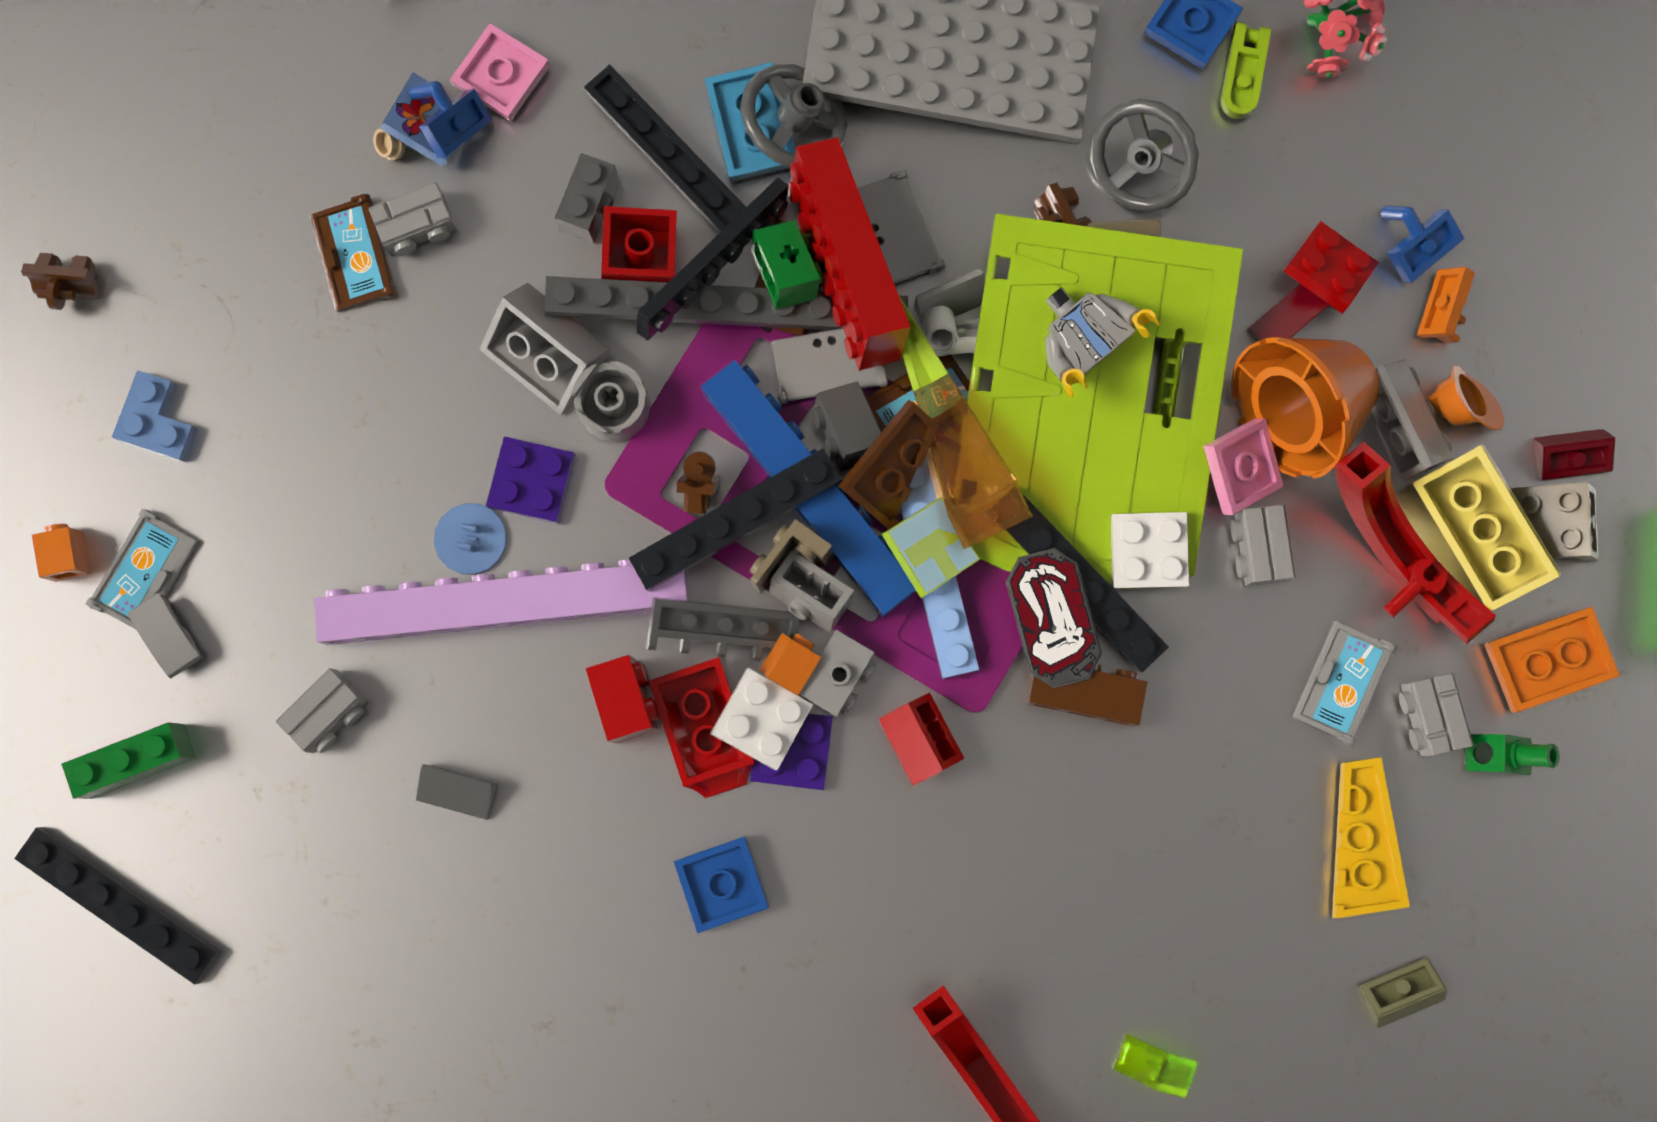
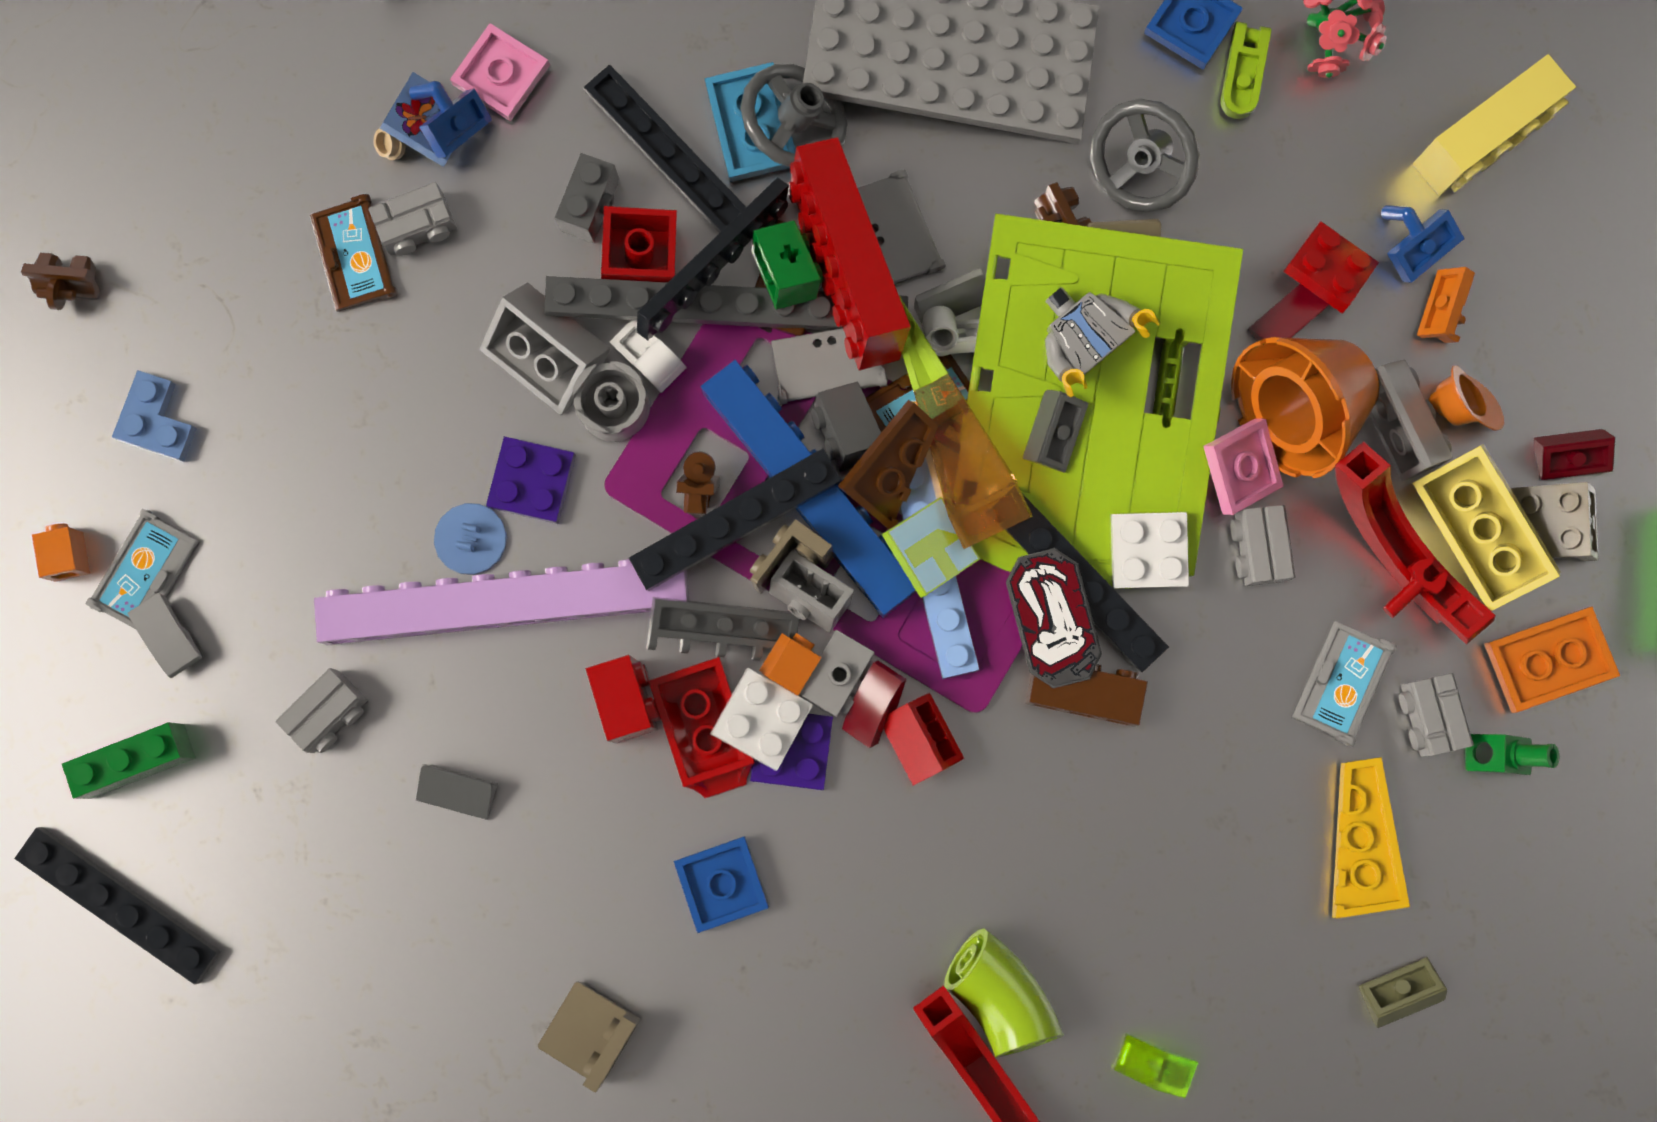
(588, 1034): none -> dark tan bracket
(649, 357): none -> white plate
(873, 702): none -> dark red slope
(1001, 995): none -> lime brick
(1055, 430): none -> dark grey slope
(1495, 126): none -> light yellow brick

